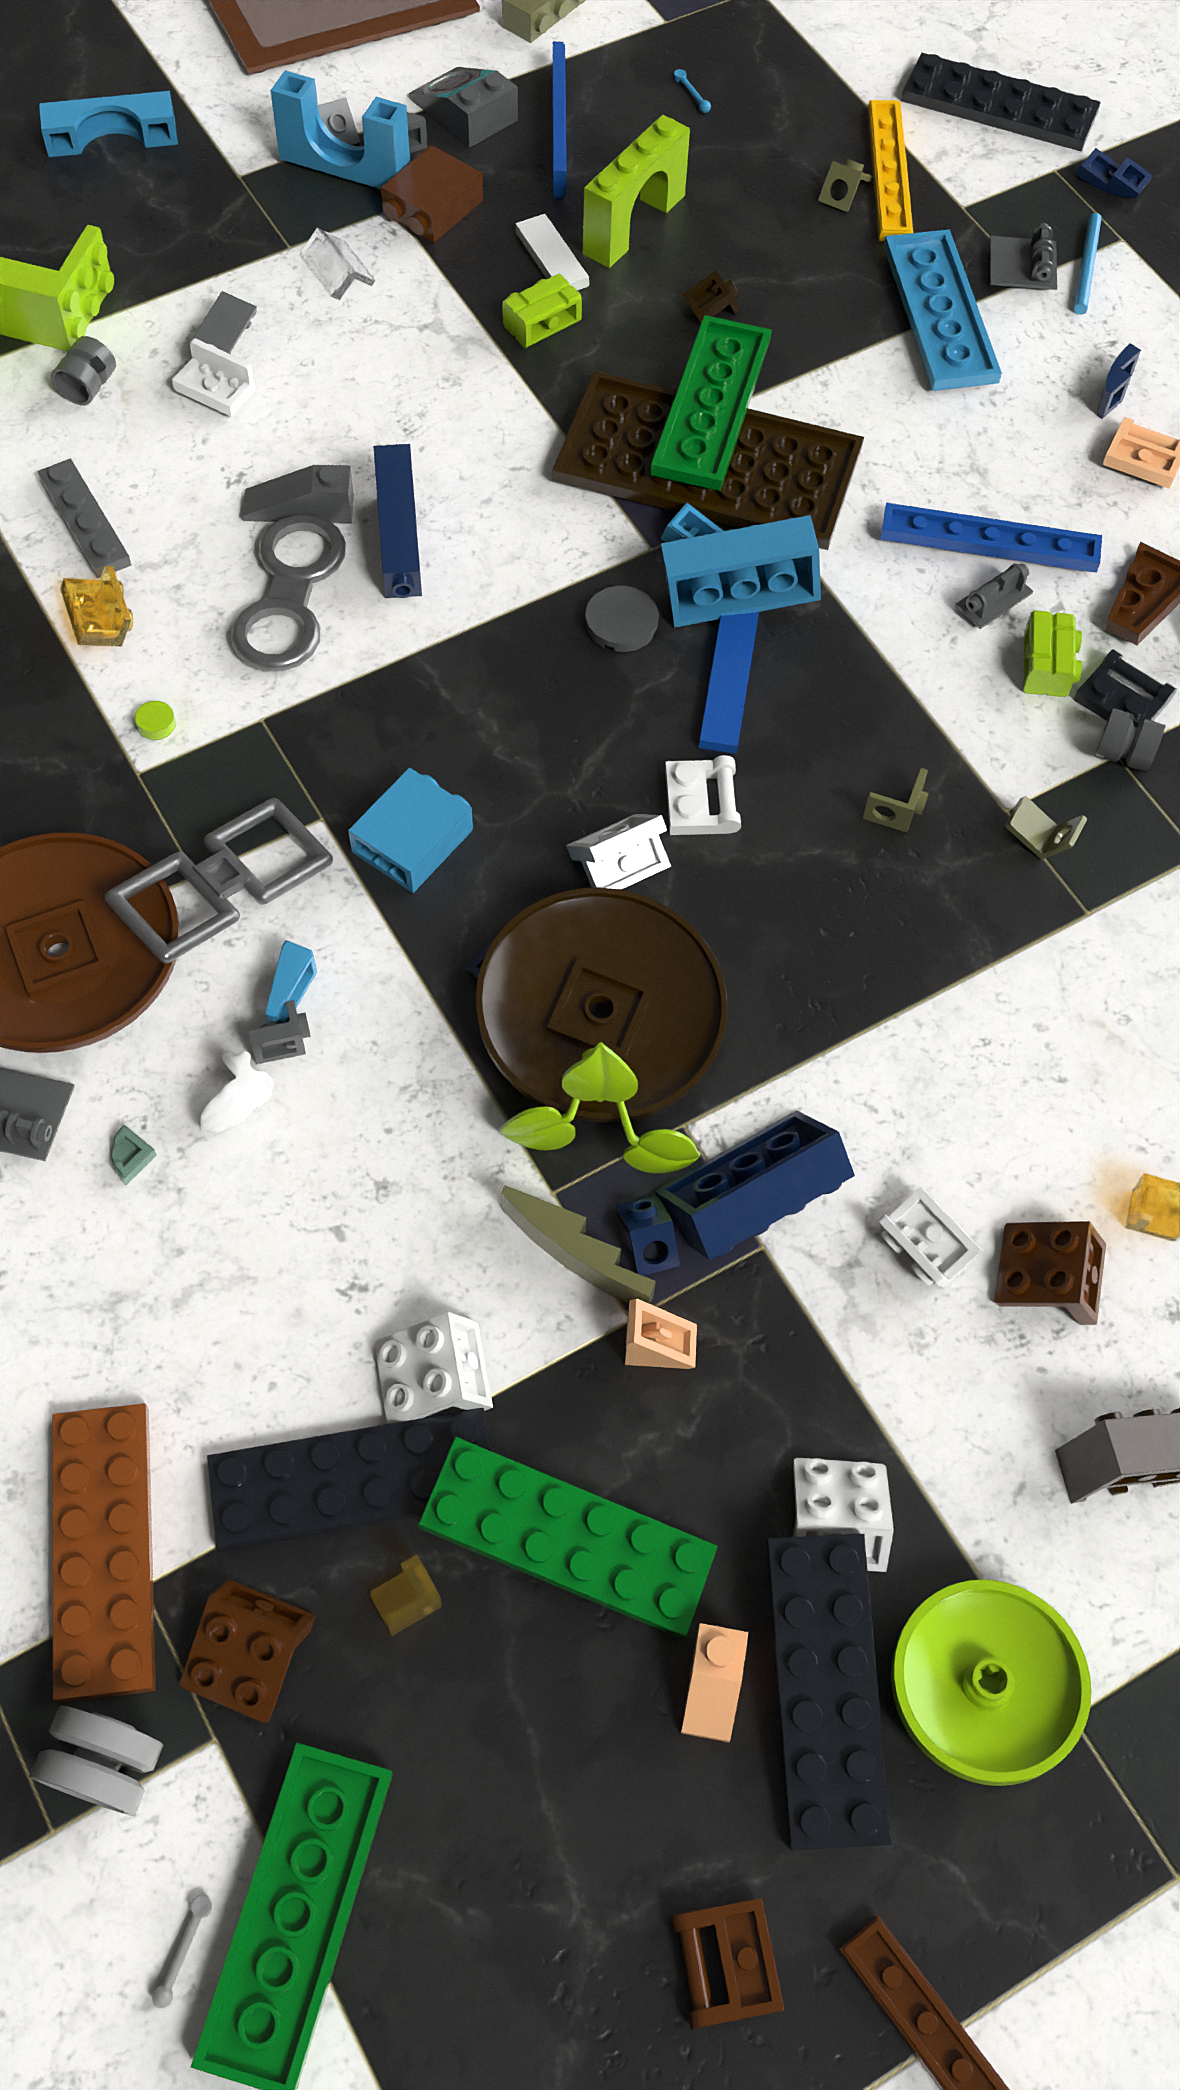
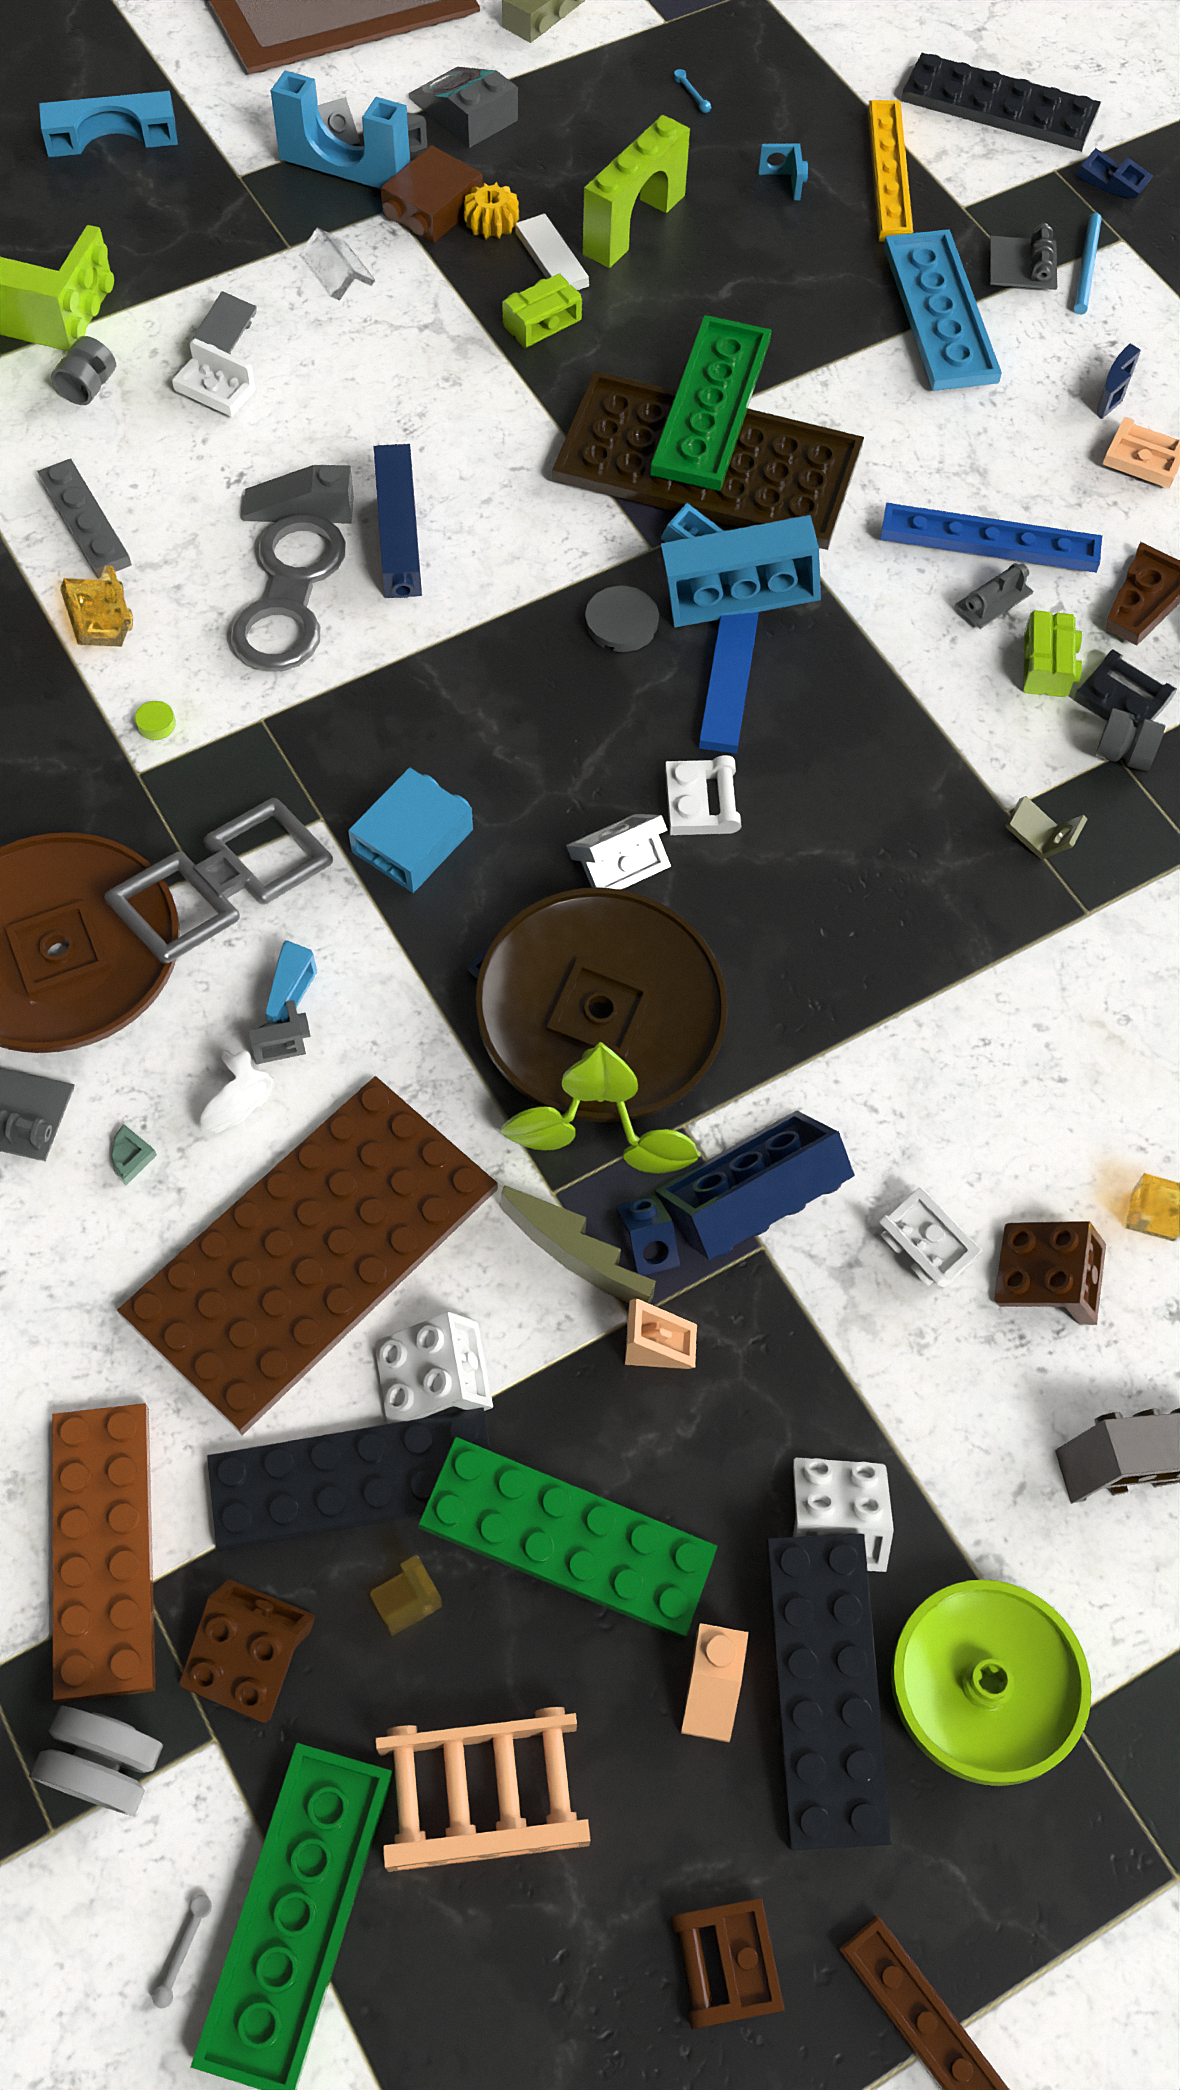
(307, 1253): none -> reddish brown plate
(491, 210): none -> yellow gear
(511, 1833): none -> light nougat fence
(559, 120): blue tile -> none
(712, 296): dark brown bracket -> none
(792, 165): none -> dark azure bracket
(851, 173): olive bracket -> none
(903, 811): olive bracket -> none

